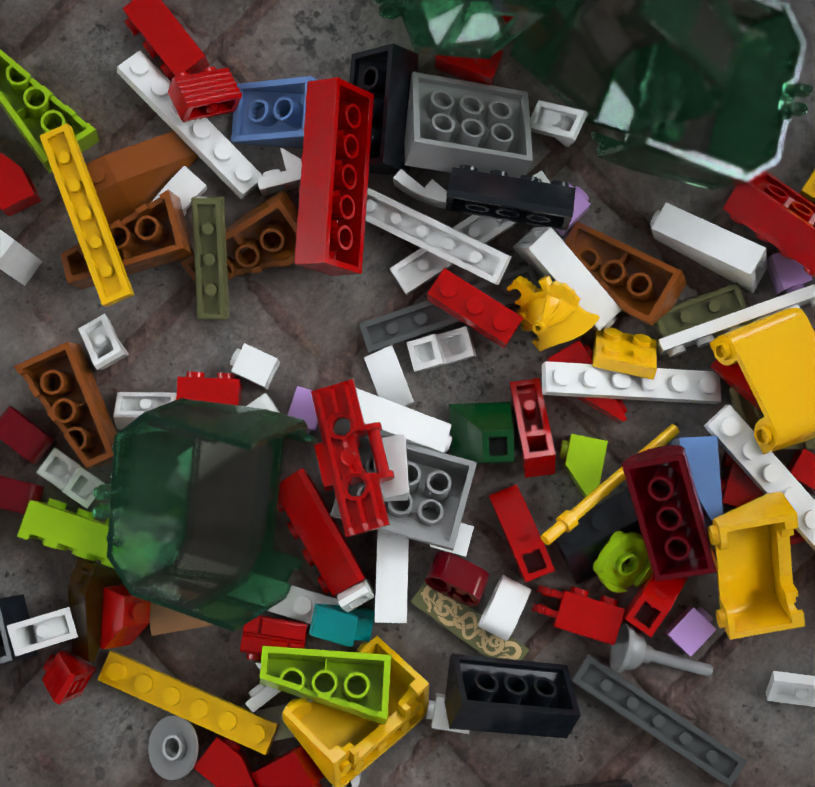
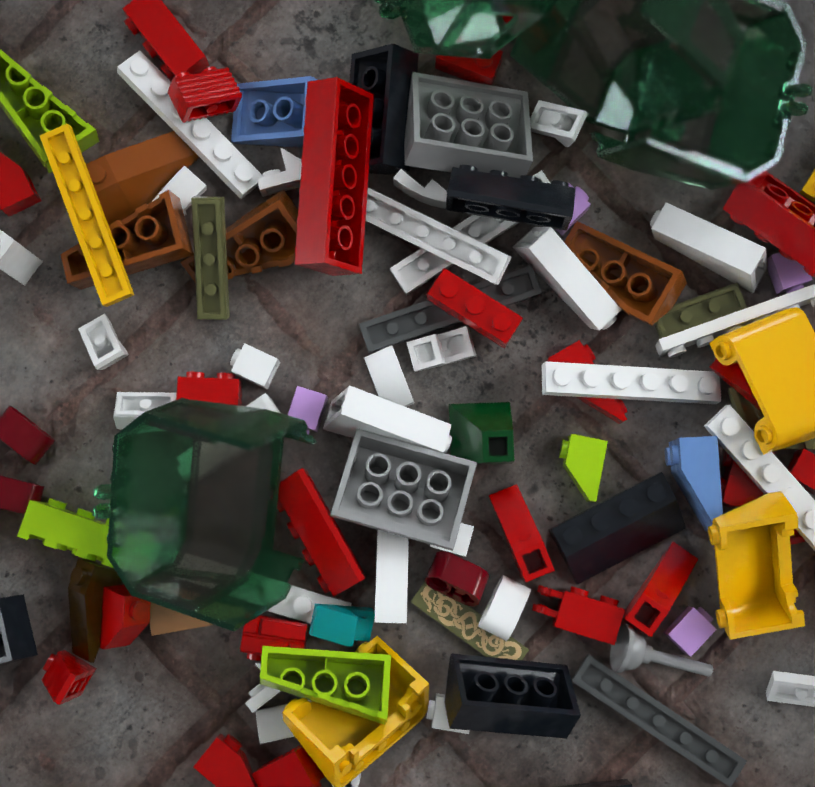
(42, 631): white slope -> none
(70, 477): white slope -> none
(73, 401): dark orange wedge -> none
(173, 747): light grey dish -> none
(189, 702): yellow plate -> none
(341, 461): red piece -> none
(356, 595): white slope -> none
(396, 455): white slope -> none
(532, 428): red slope -> none
(551, 311): yellow helmet -> none
(569, 519): yellow bar -> none
(616, 551): lime plate -> none
(625, 353): yellow plate -> none
(669, 513): dark red brick -> none

